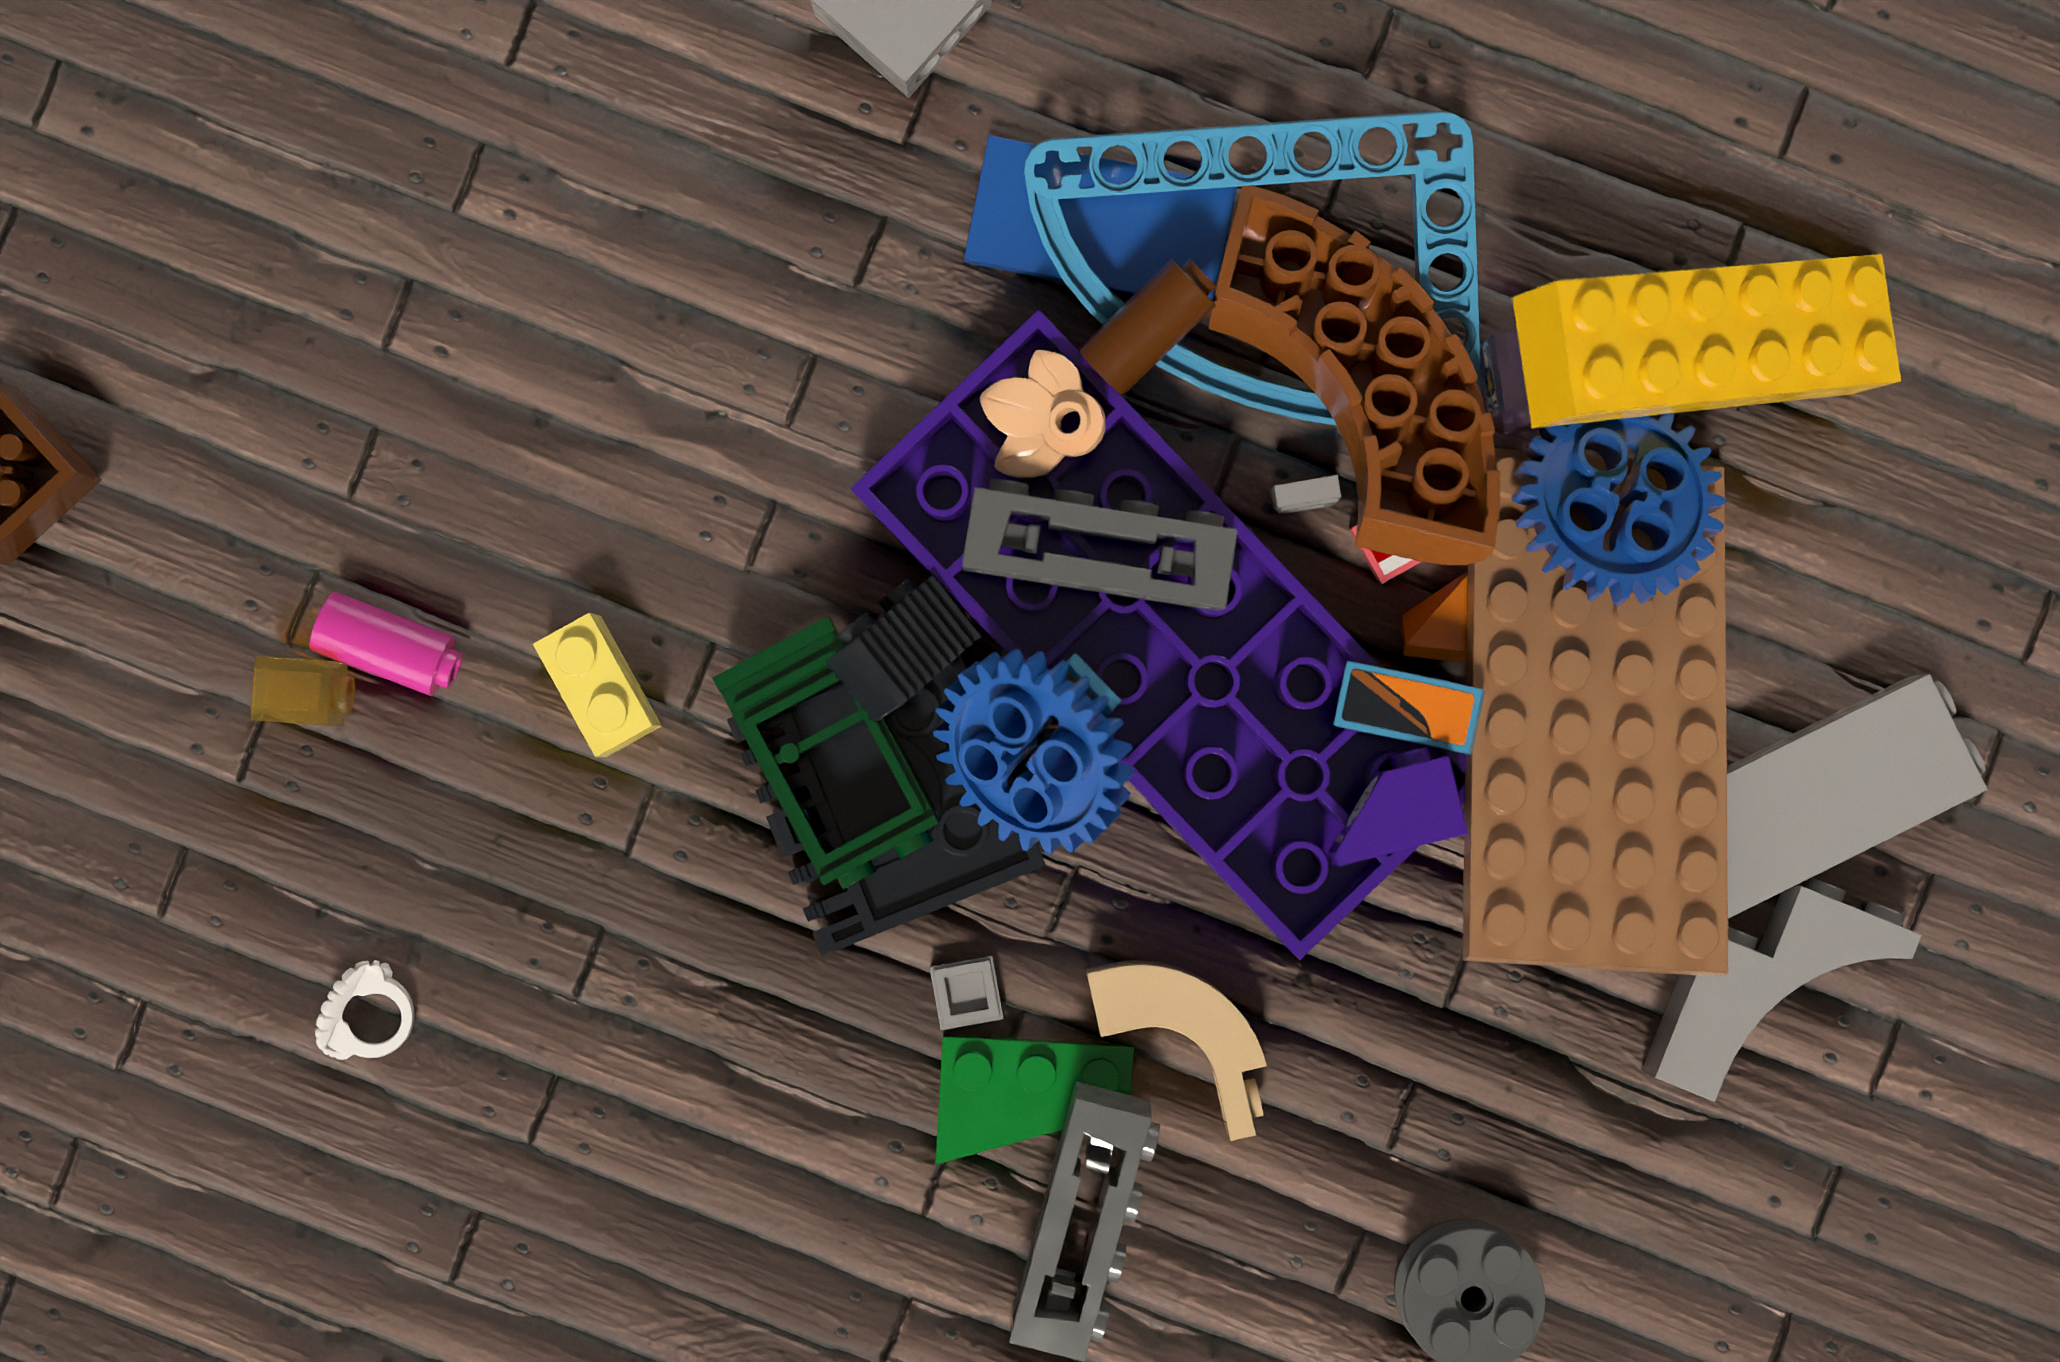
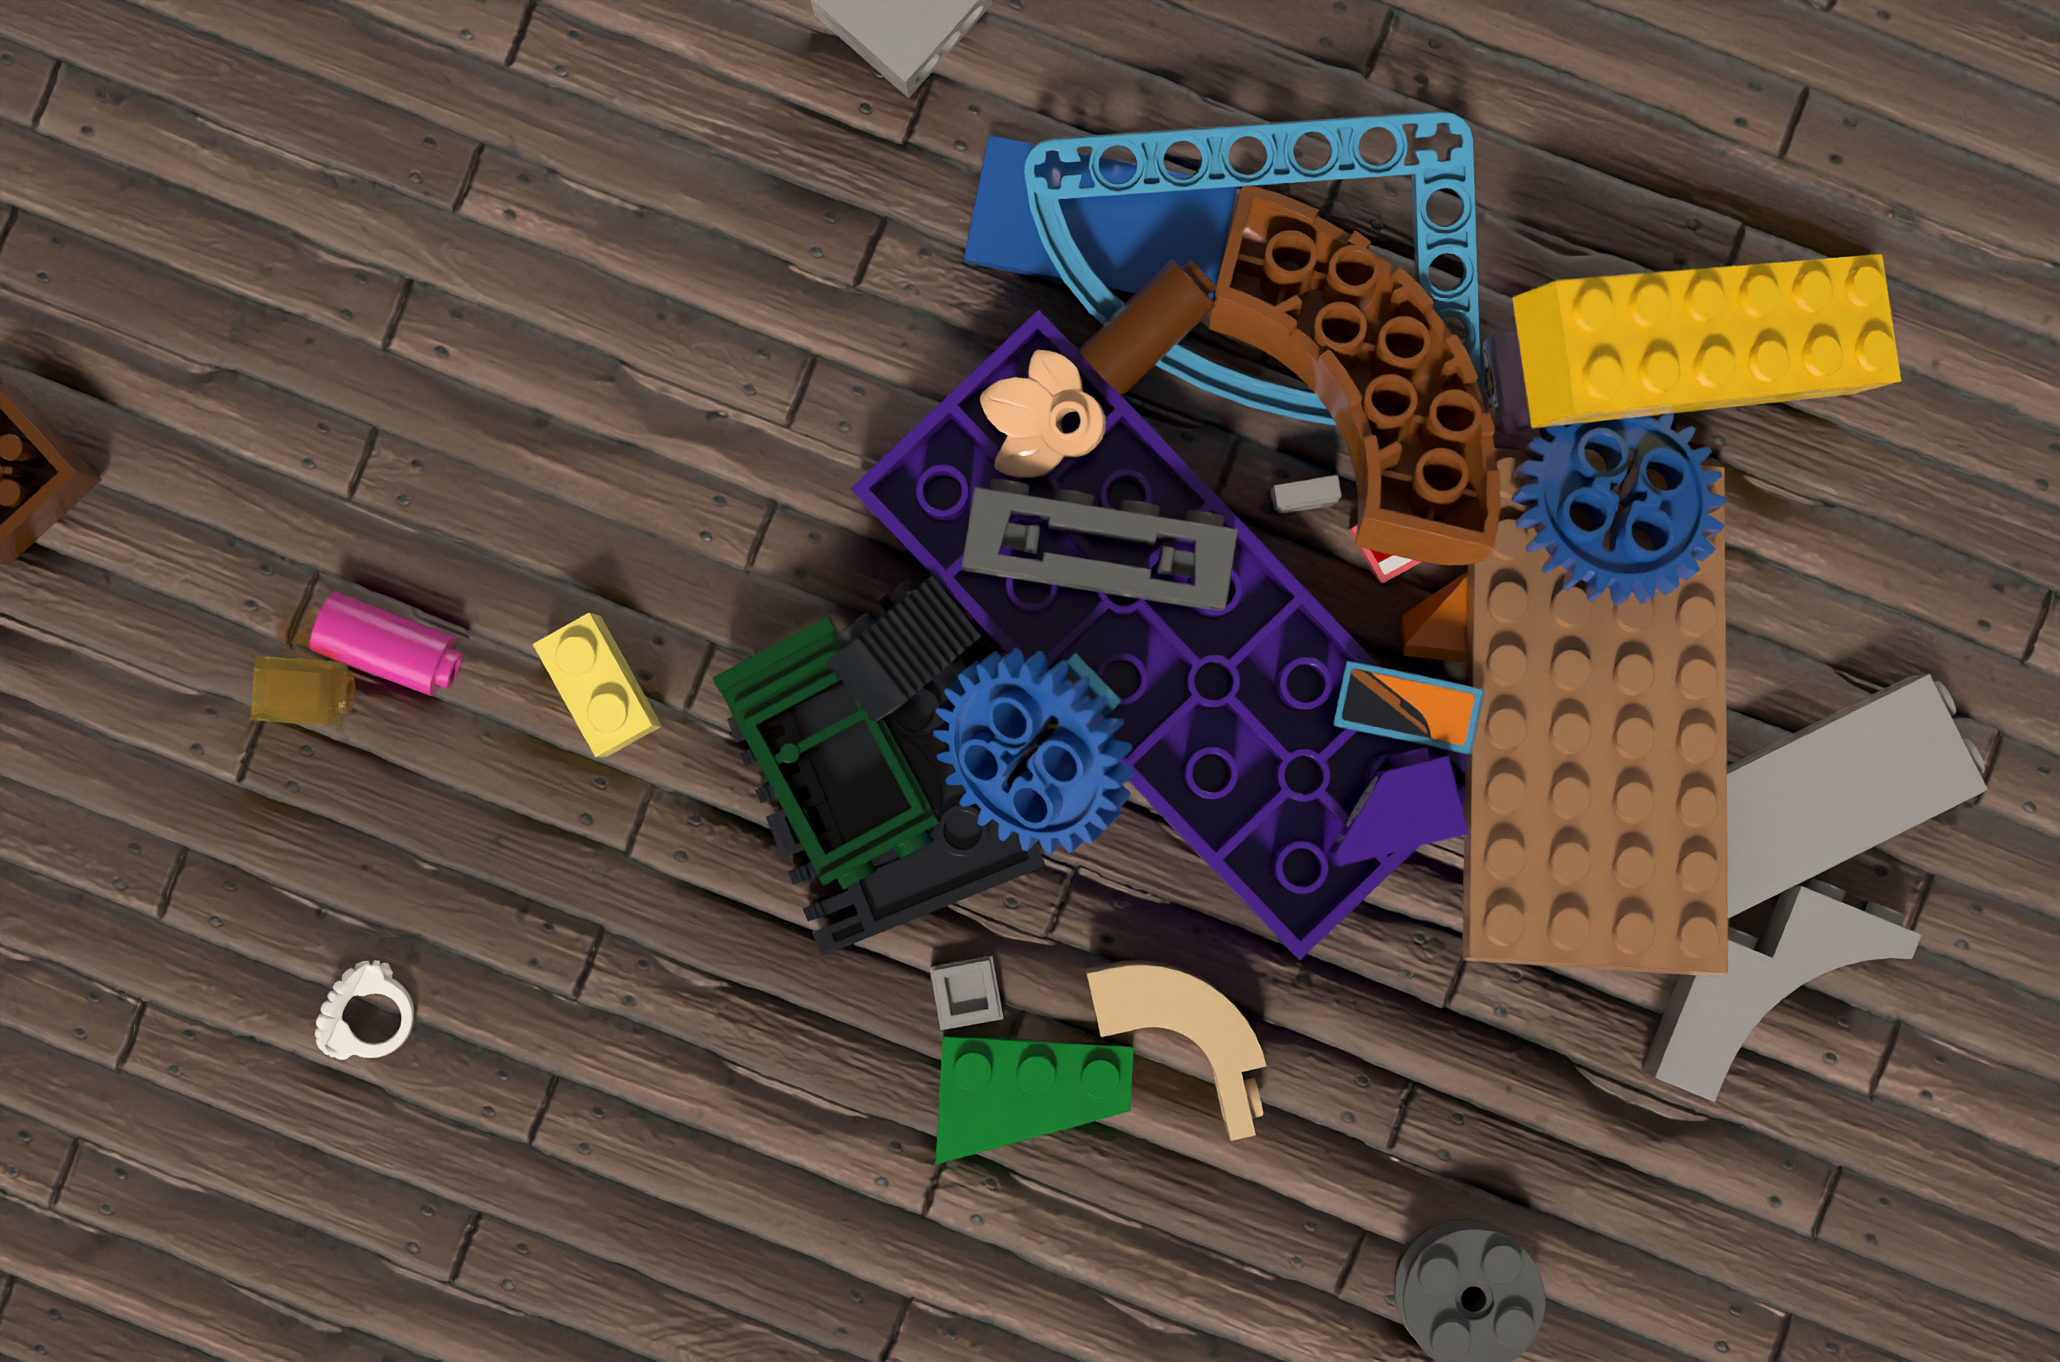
(1055, 1320): dark grey brick -> none

